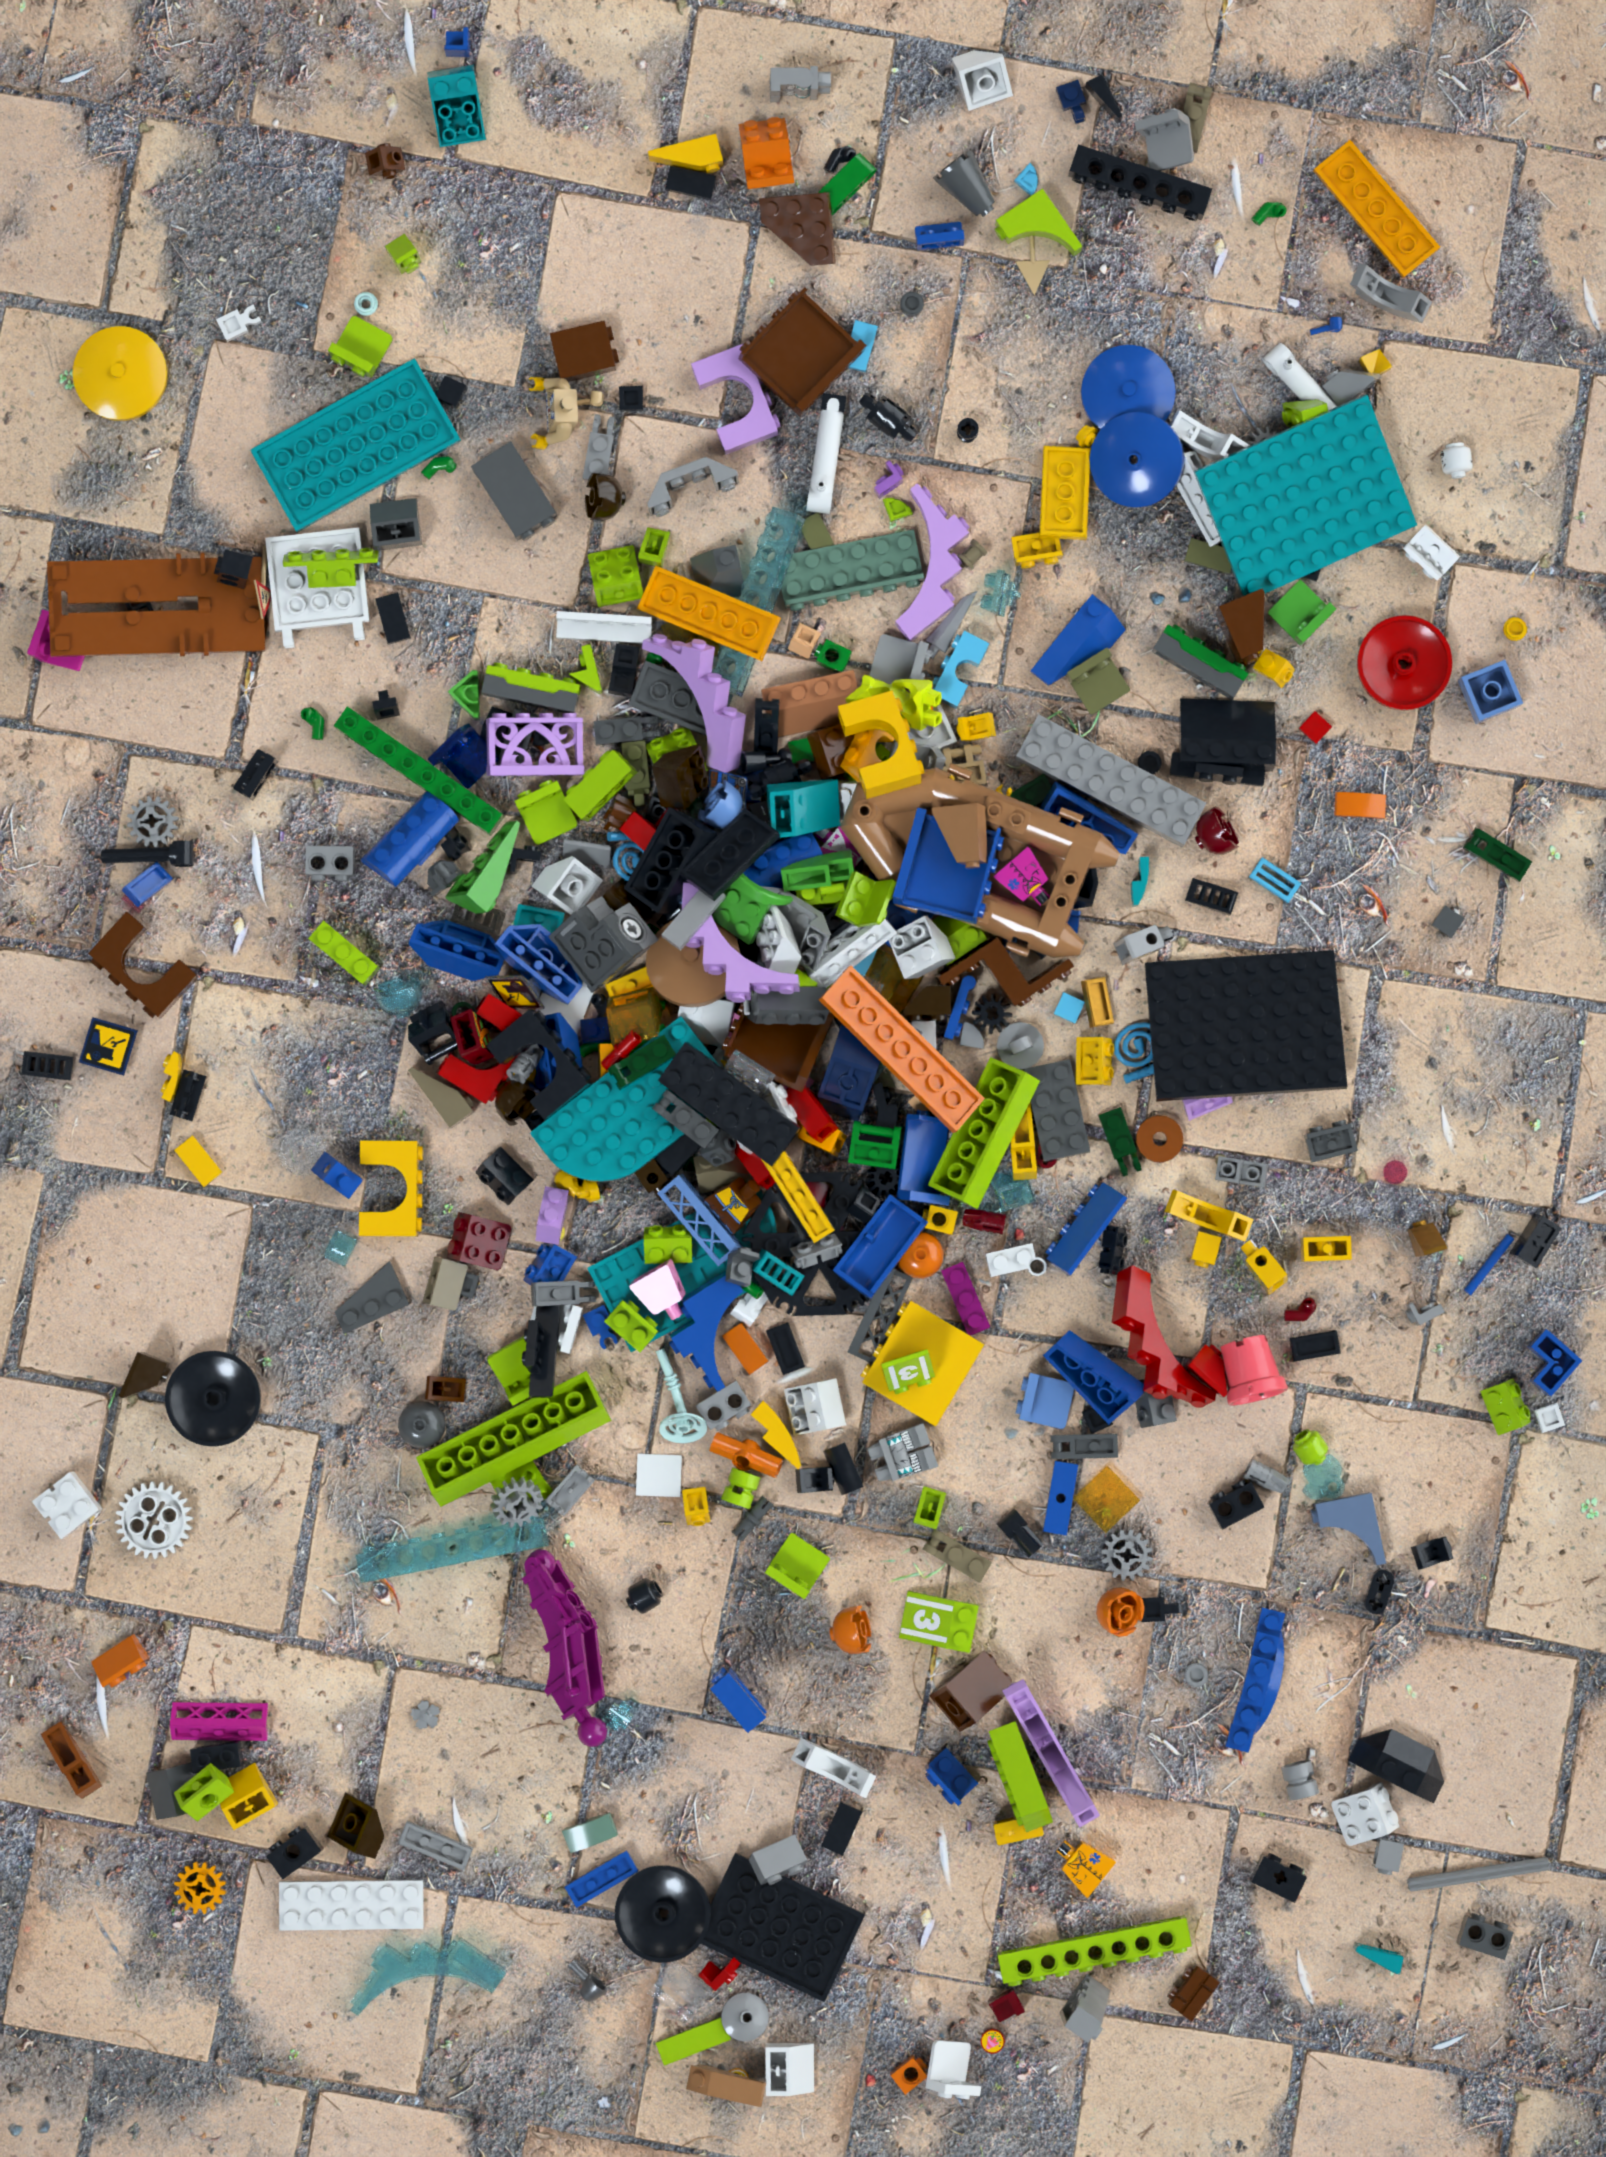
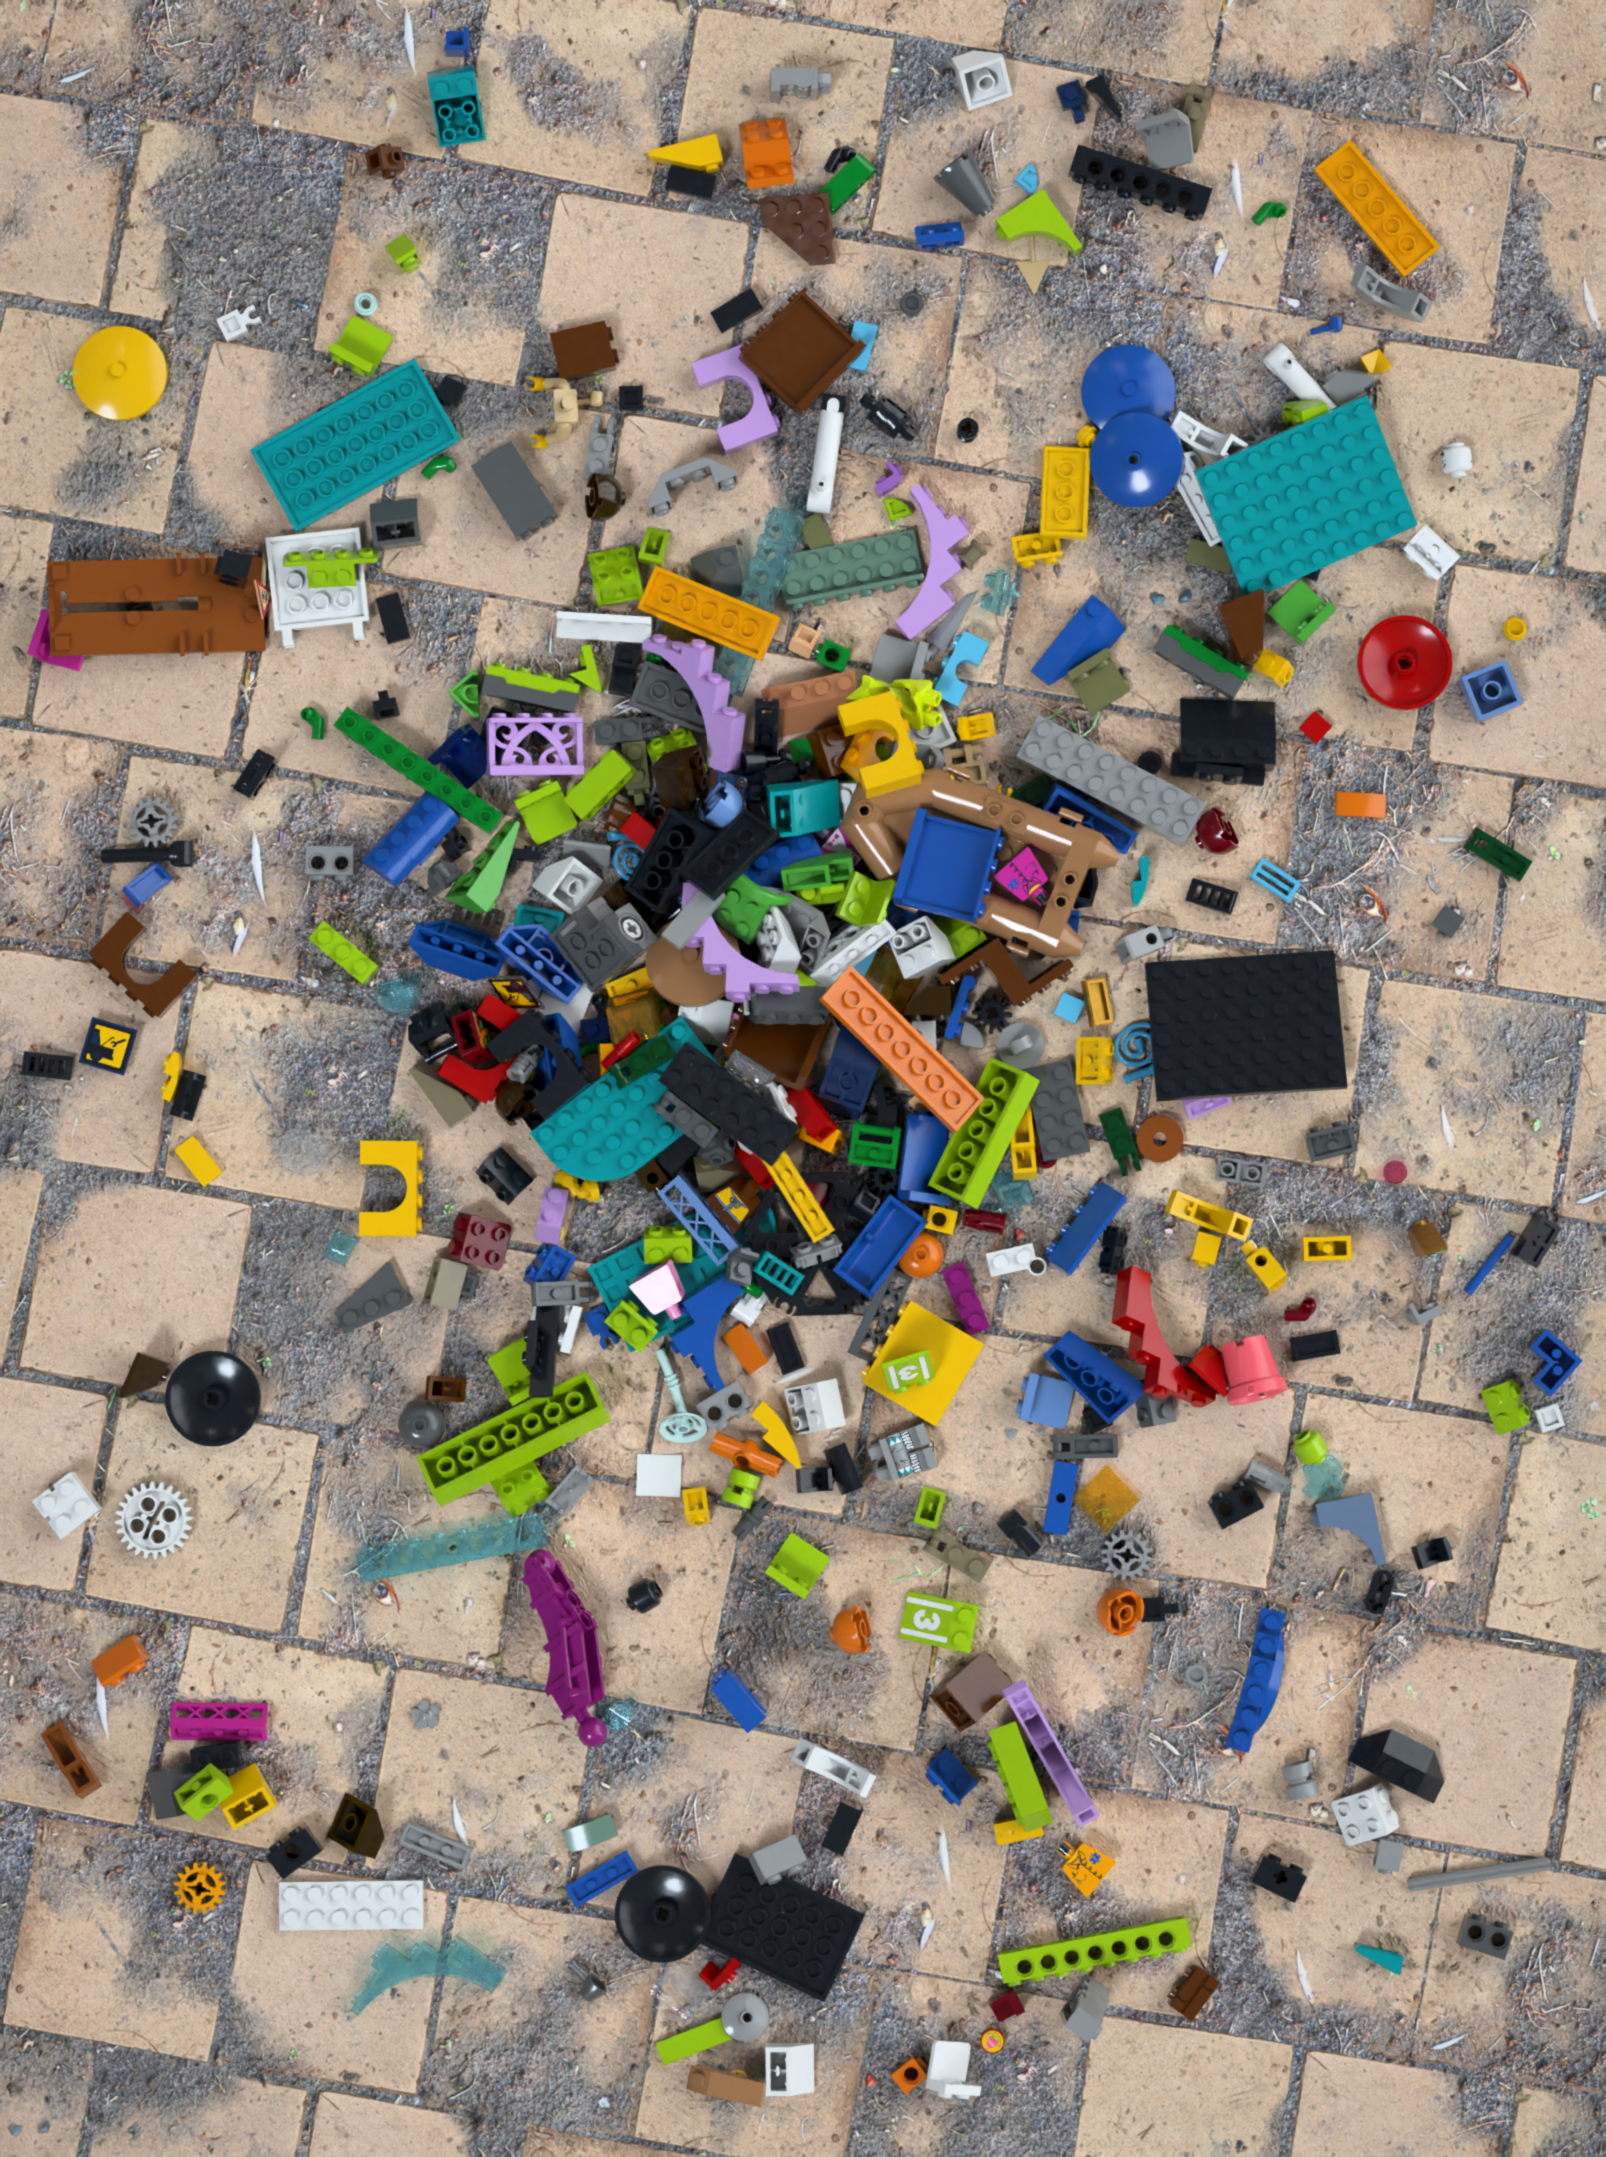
(337, 1176): blue torso -> none
(516, 1501): light grey gear -> none
(737, 310): none -> black slope
(964, 832): medium nougat slope -> none

